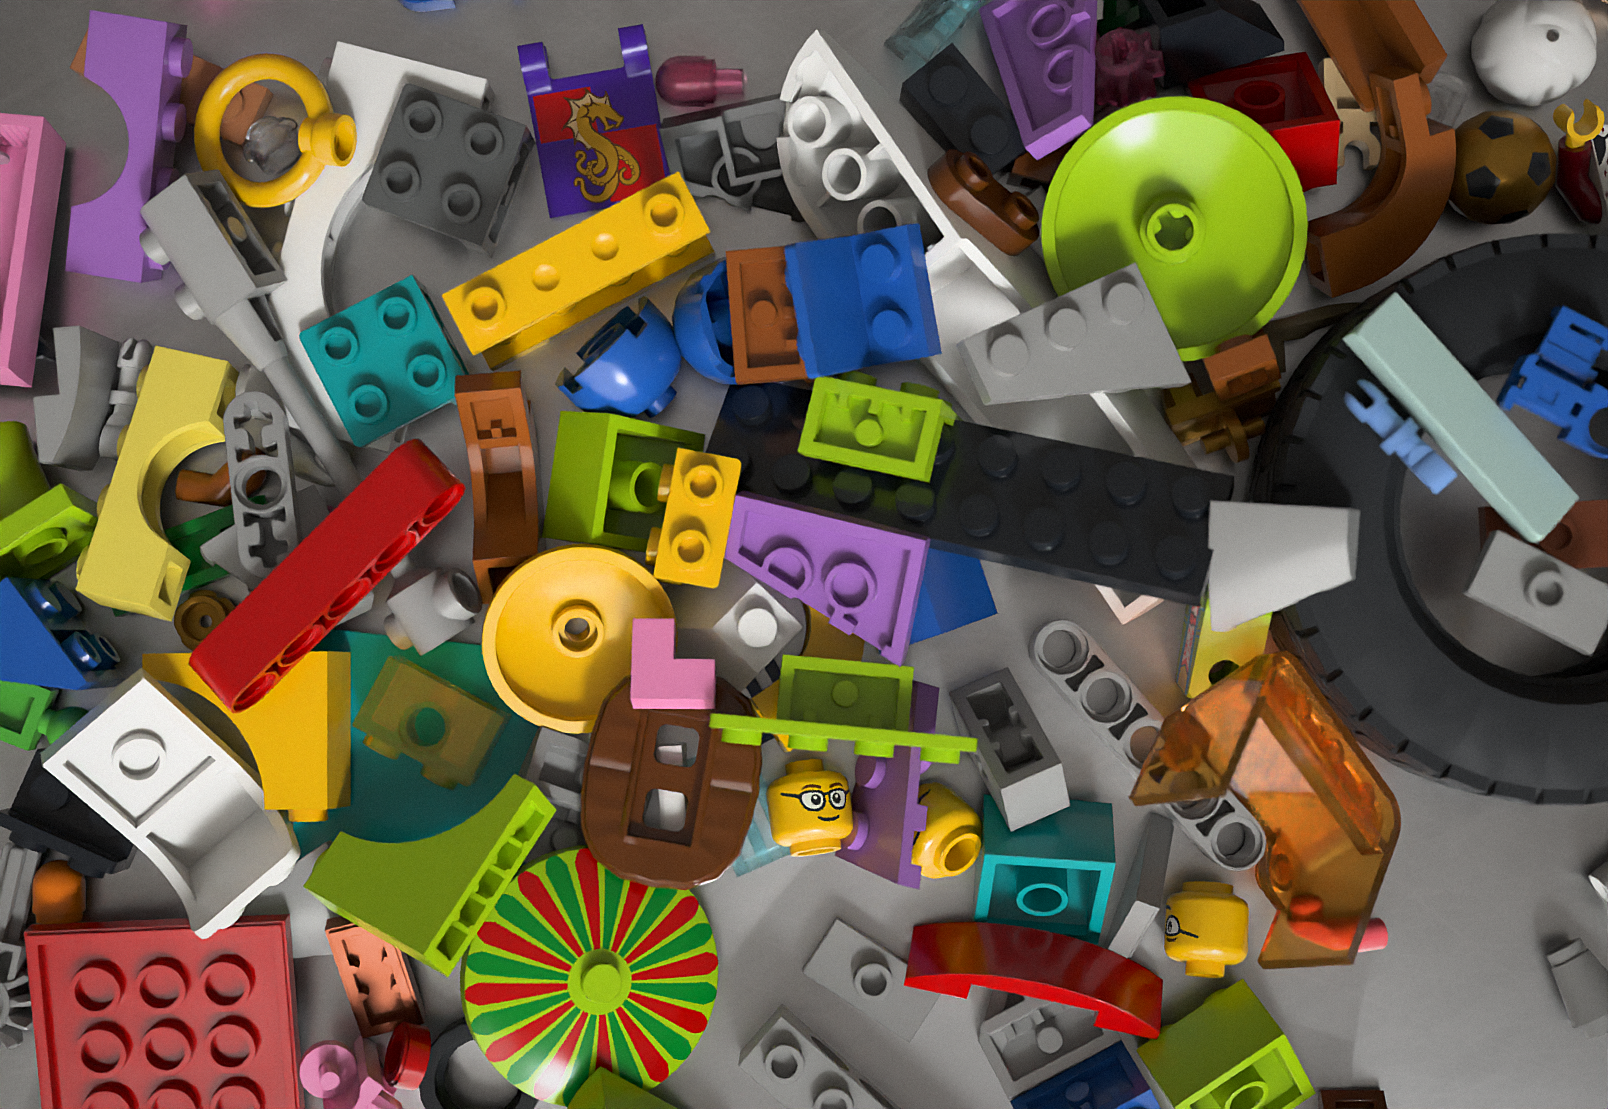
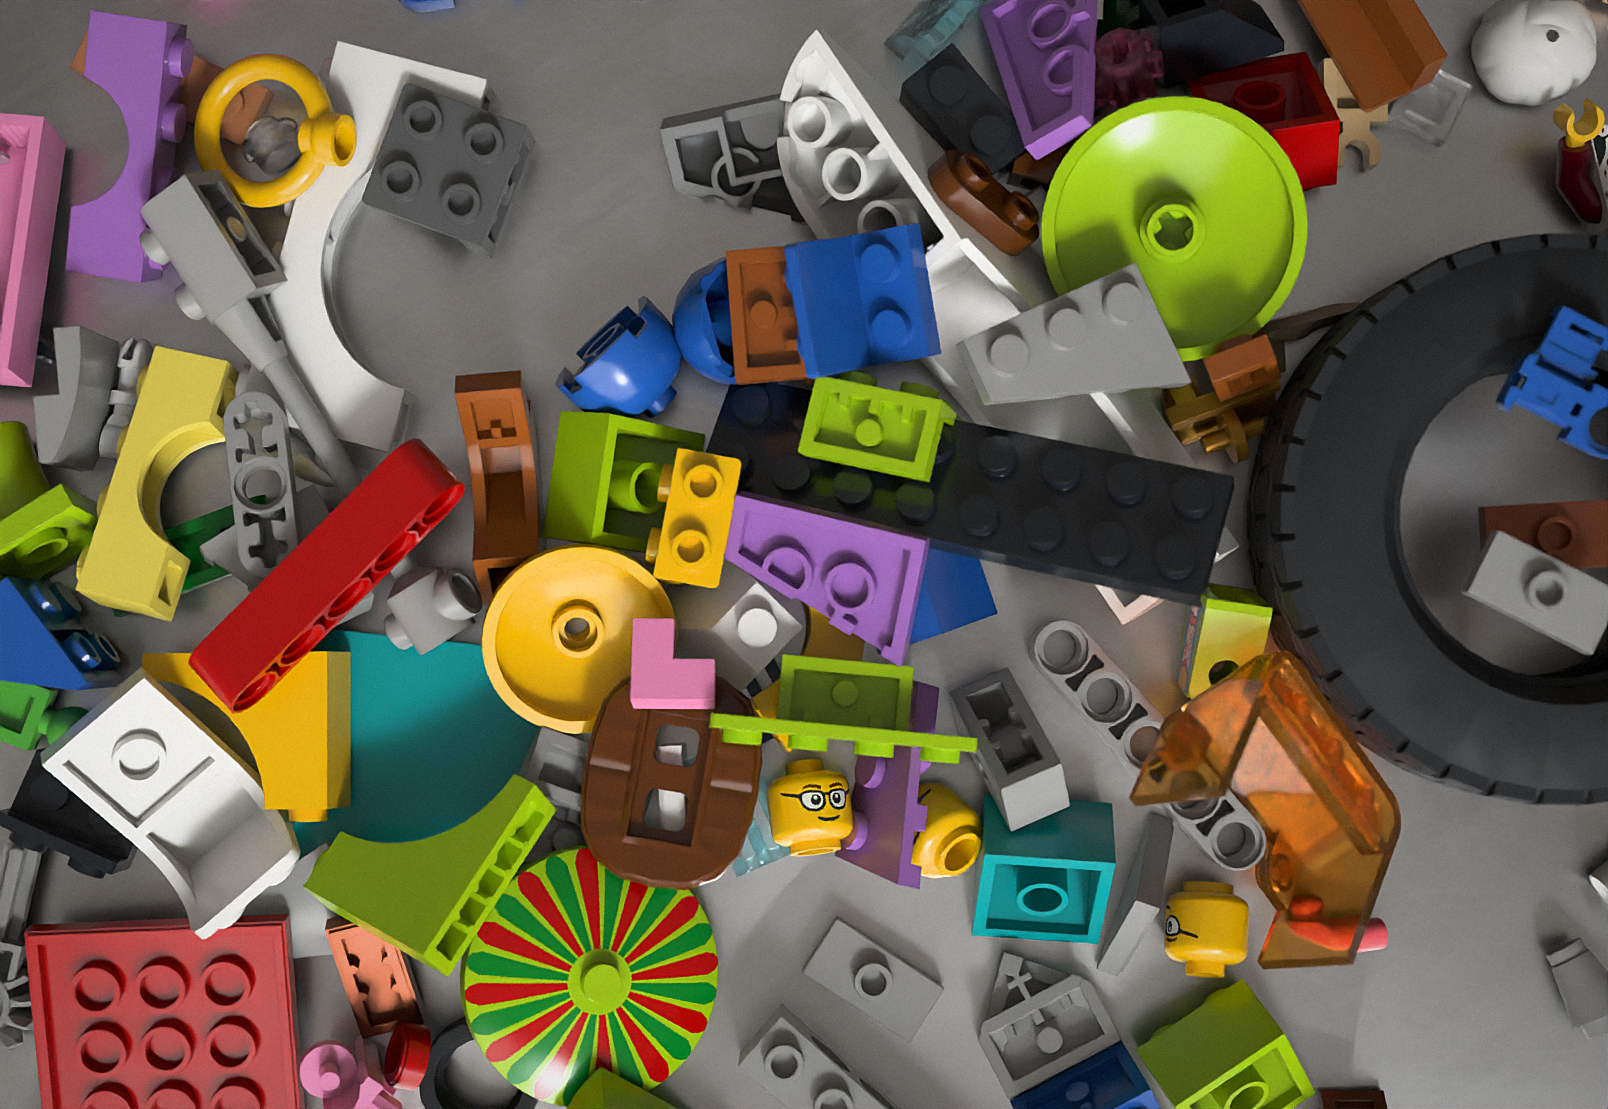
(58, 893): orange cylinder -> none
(189, 615): pearl gold plate -> none
(214, 488): dark orange arm -> none
(385, 360): teal bracket -> none
(470, 723): clear yellow brick -> none
(581, 273): yellow fence -> none
(595, 129): flag -> none
(696, 81): clear pink cylinder -> none
(1039, 966): red slope -> none
(1275, 557): light grey slope -> none
(1400, 202): dark orange arch -> none
(1401, 438): medium blue piece -> none
(1462, 419): light aqua slope -> none
(1501, 167): pearl gold piece -> none

